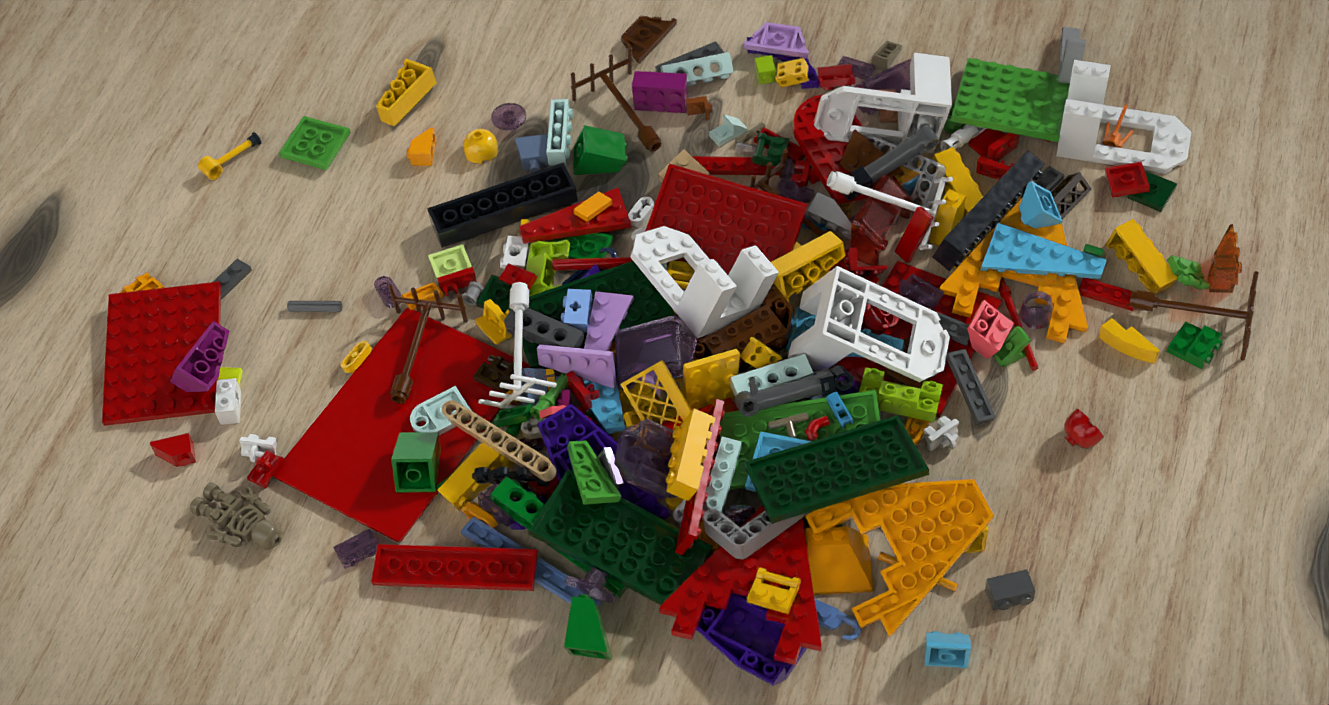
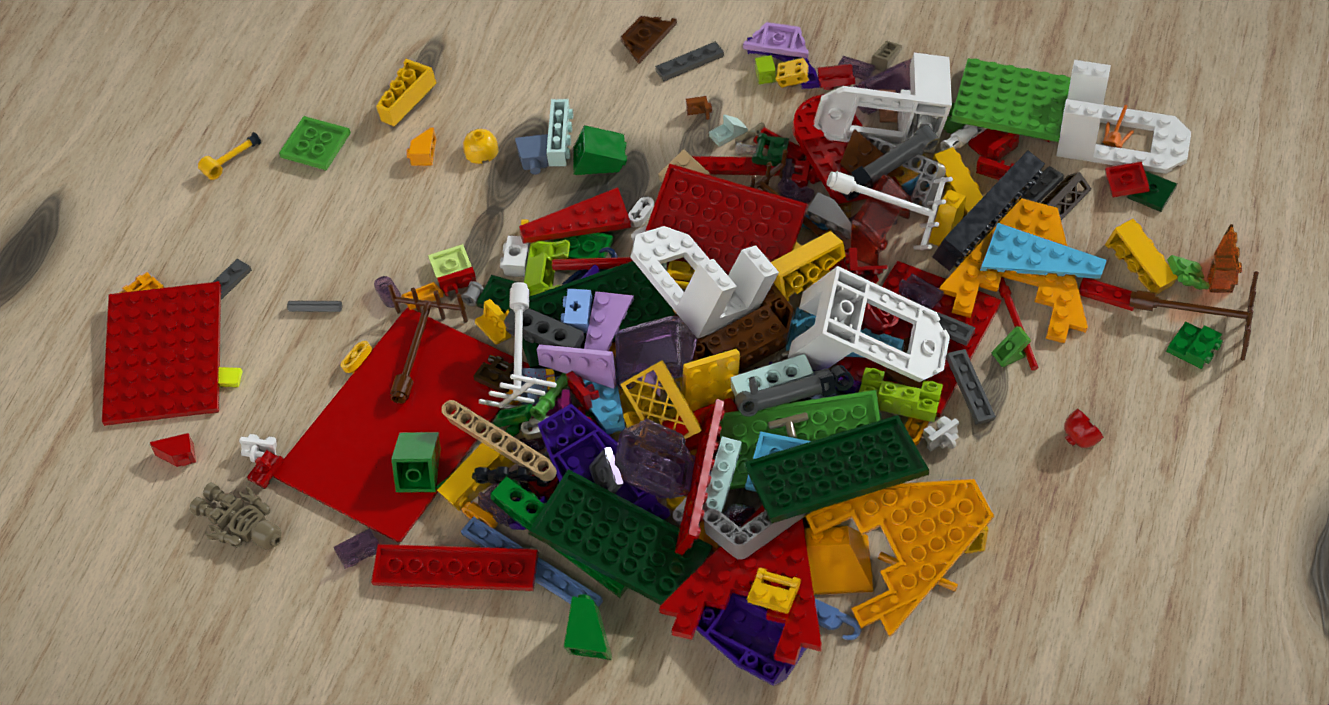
(203, 362): magenta wedge -> none
(228, 401): white brick -> none
(431, 412): light aqua tile -> none
(502, 204): black brick -> none
(508, 116): clear purple dish -> none
(515, 274): red plate -> none
(545, 413): coral tile -> none
(590, 475): bright green wing -> none
(592, 206): light orange tile -> none
(592, 585): clear purple plant -> none
(646, 134): reddish brown piece -> none
(660, 91): magenta brick -> none
(688, 454): yellow wedge -> none
(722, 60): light aqua brick -> none
(759, 354): yellow piece -> none
(814, 425): red arm -> none
(838, 408): dark azure bar -> none
(913, 234): red tile -> none
(947, 649): medium azure slope -> none
(988, 330): coral slope -> none
(1010, 590): dark grey brick -> none
(1036, 316): helmet -> none
(1038, 207): medium azure slope -> none
(1071, 49): light grey beam -> none
(1096, 251): green plate -> none
(1128, 341): yellow slope -> none

